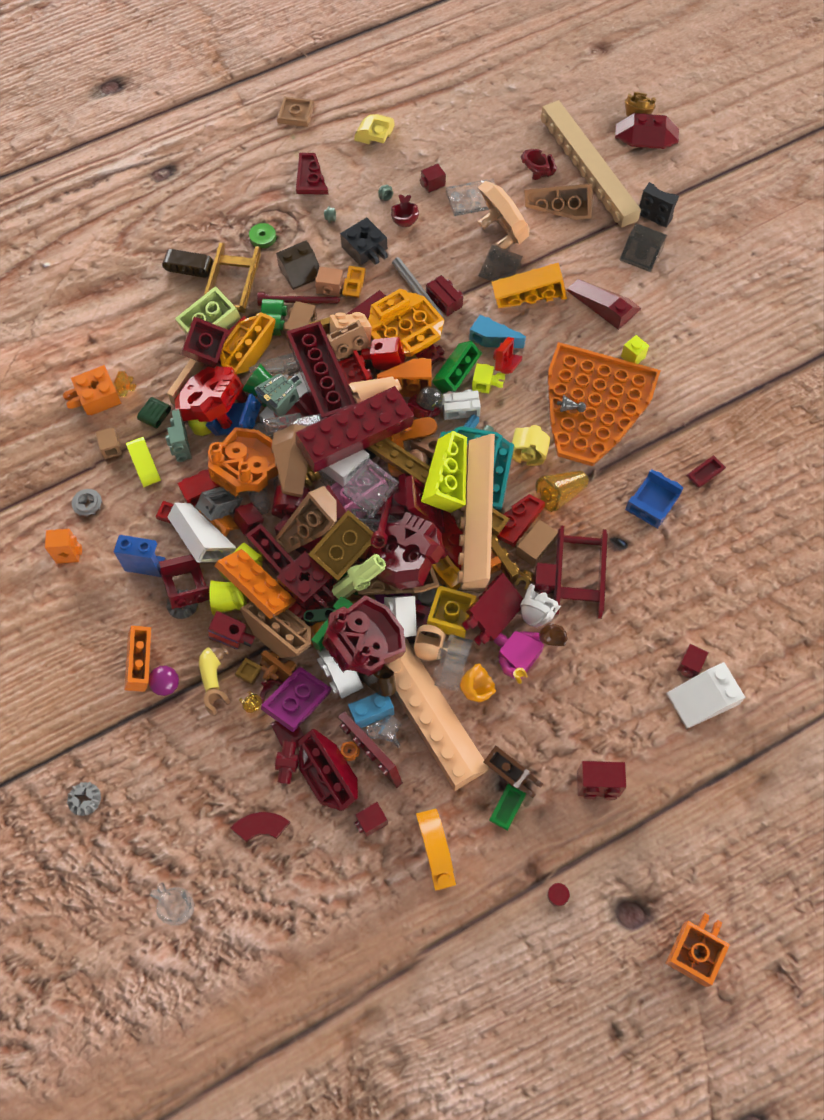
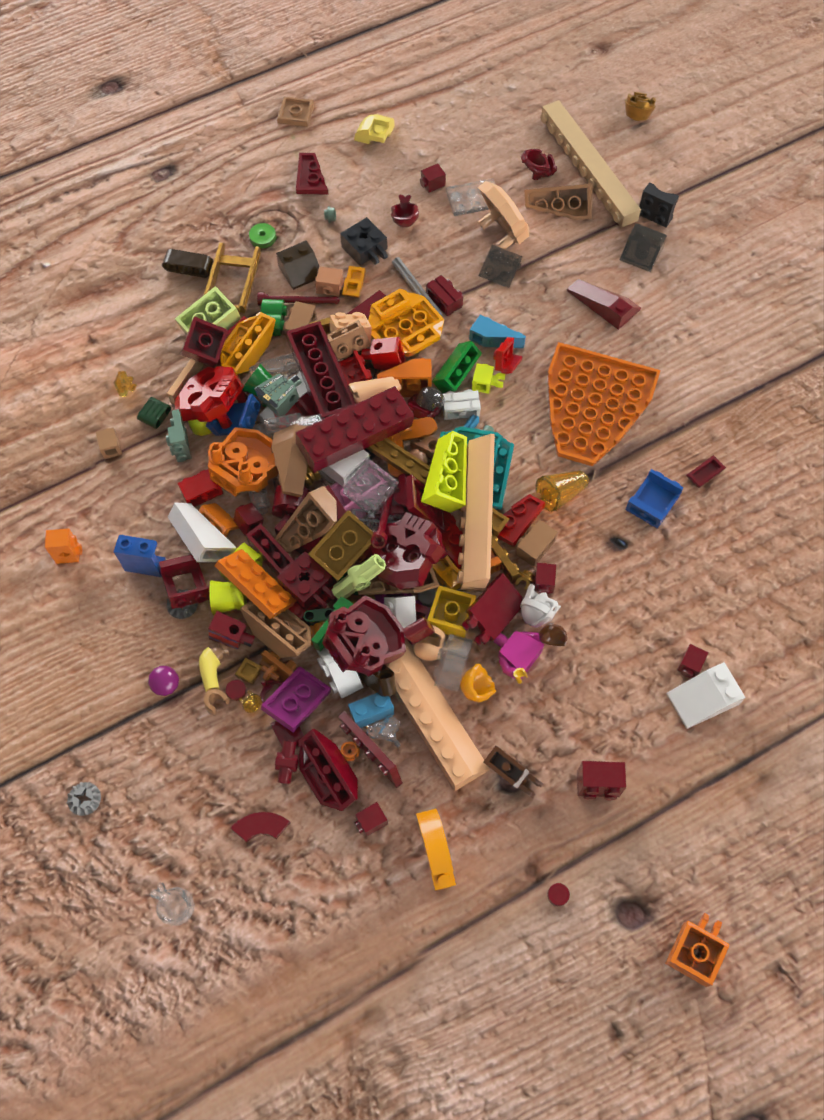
(81, 498): light grey gear -> none
(92, 391): orange hinge -> none
(137, 658): orange brick -> none
(143, 462): neon yellow beam -> none
(164, 511): red tile -> none
(218, 503): dark grey hinge -> none
(235, 690): none -> dark red tile
(385, 192): sand green plate -> none
(418, 630): none -> dark red piece
(432, 352): dark red bracket -> none
(507, 807): green tile -> none
(530, 286): light orange wedge -> none
(530, 445): light yellow brick -> none
(567, 404): dark grey piece -> none
(579, 593): dark red piece -> none
(635, 350): neon yellow brick -> none
(647, 131): dark red wedge -> none

